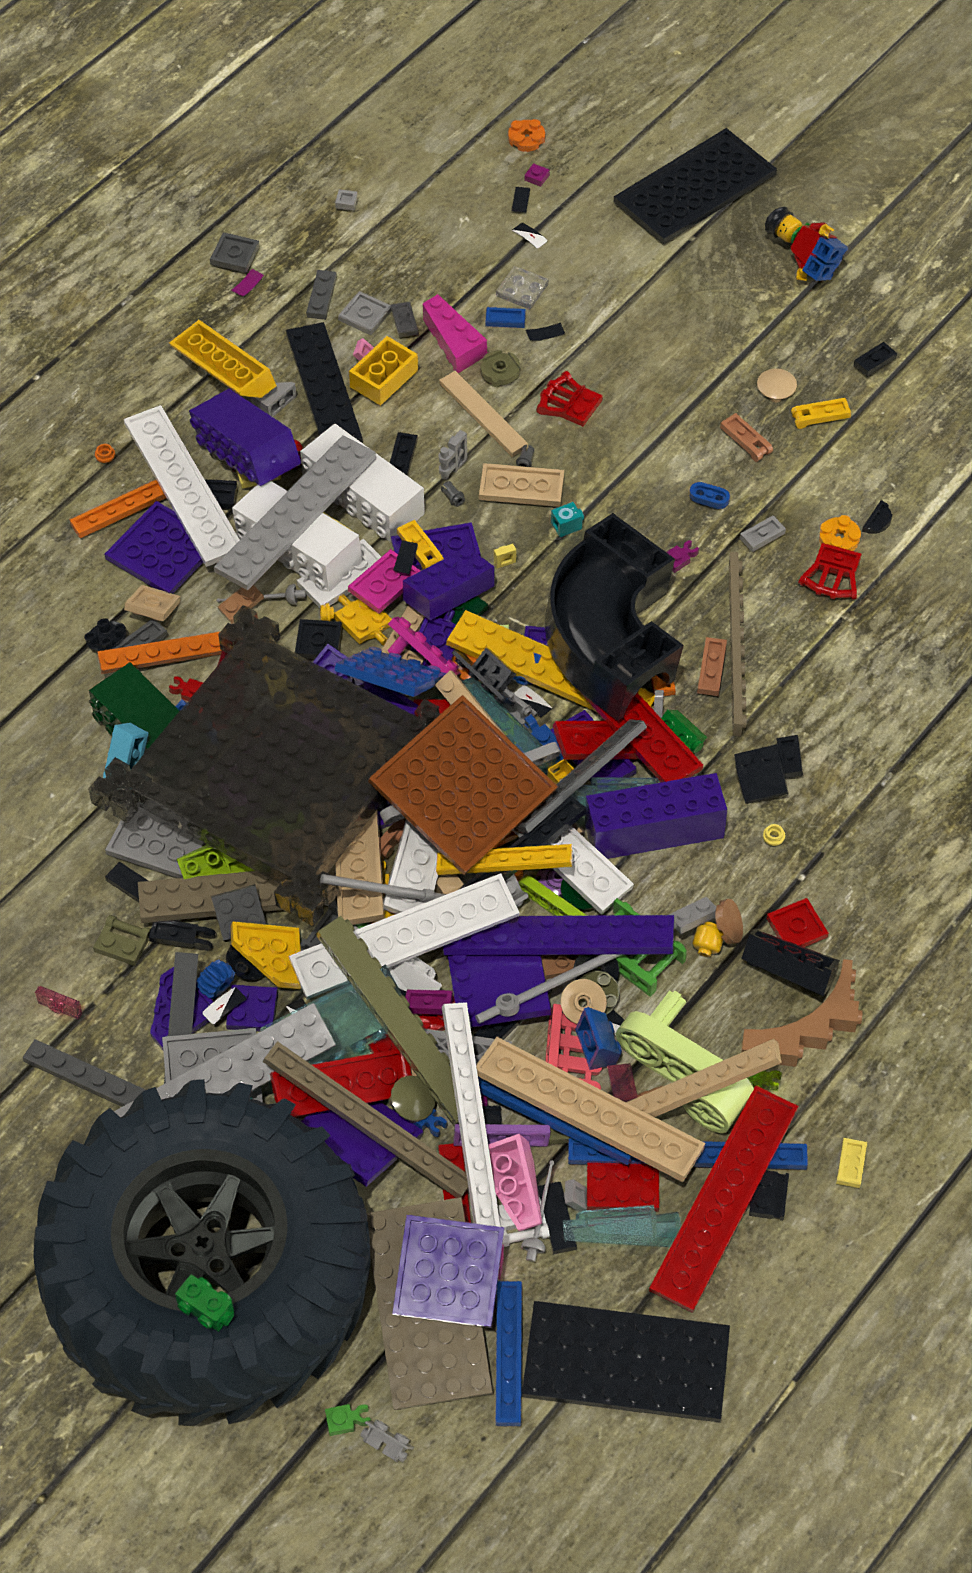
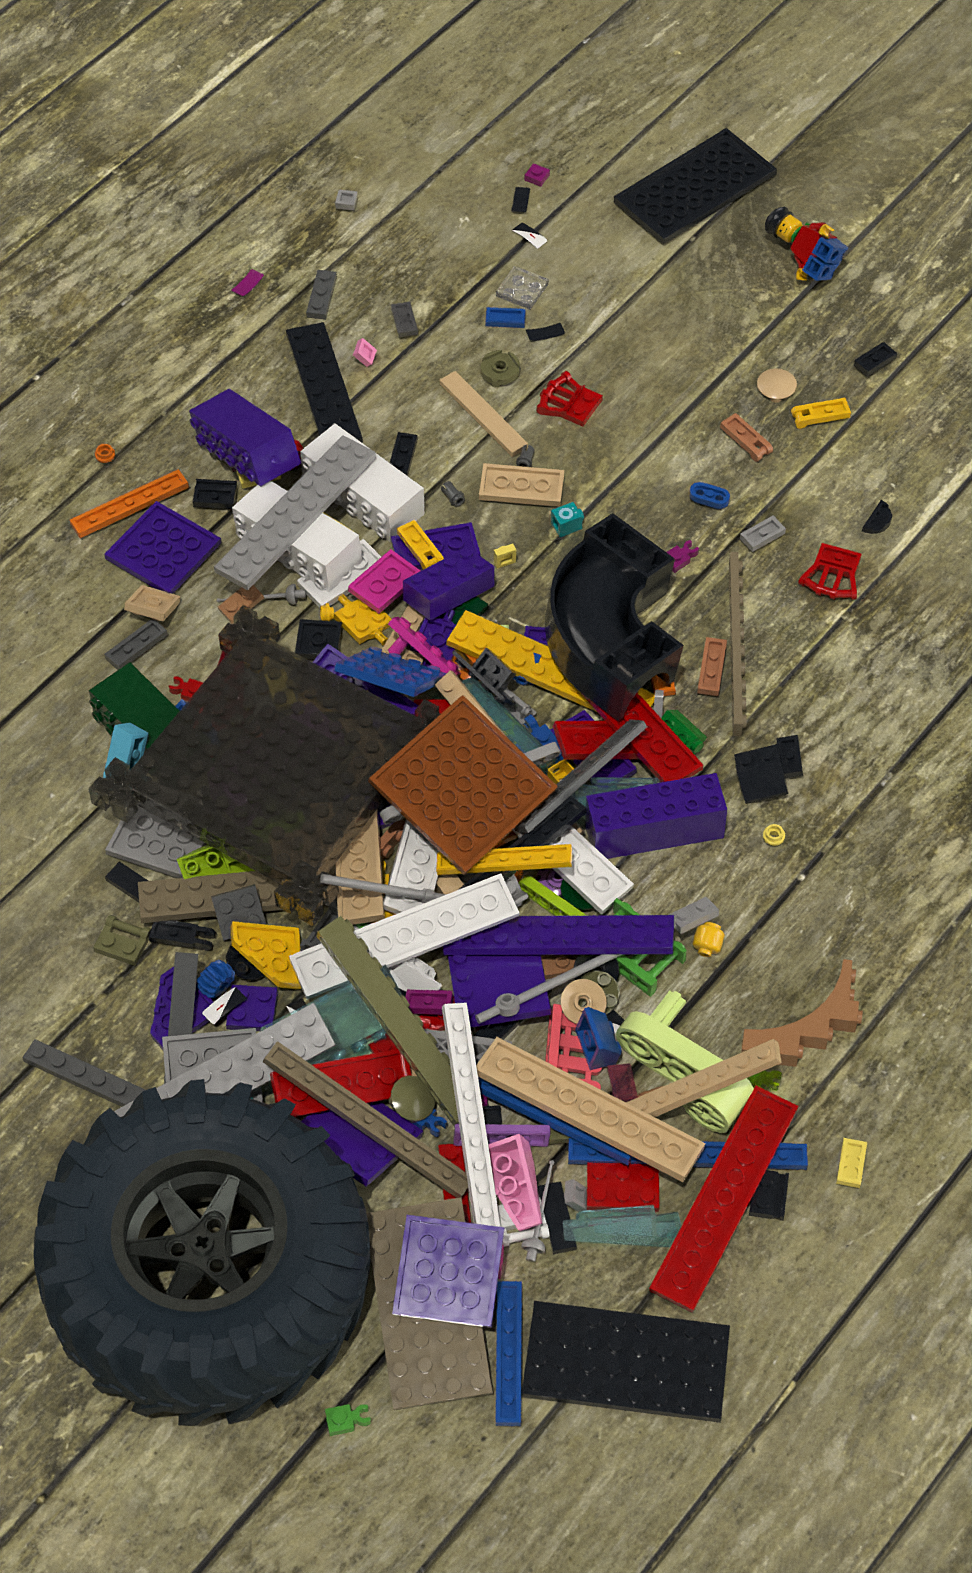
(58, 1003): clear pink plate -> none
(105, 635): black dish -> none
(160, 652): orange plate -> none
(182, 484): white plate -> none
(205, 1303): green brick -> none
(224, 360): yellow slope -> none
(234, 252): dark grey plate -> none
(276, 398): light grey slope -> none
(365, 313): light grey tile -> none
(383, 370): yellow brick -> none
(395, 1444): light grey hinge -> none
(405, 557): black sticker -> none
(454, 334): dark pink wedge -> none
(454, 456): light grey plate -> none
(519, 129): orange plate -> none
(534, 700): sticker -> none
(729, 921): medium nougat tile -> none
(790, 961): black wedge -> none
(798, 923): red plate -> none
(840, 525): light orange plate -> none

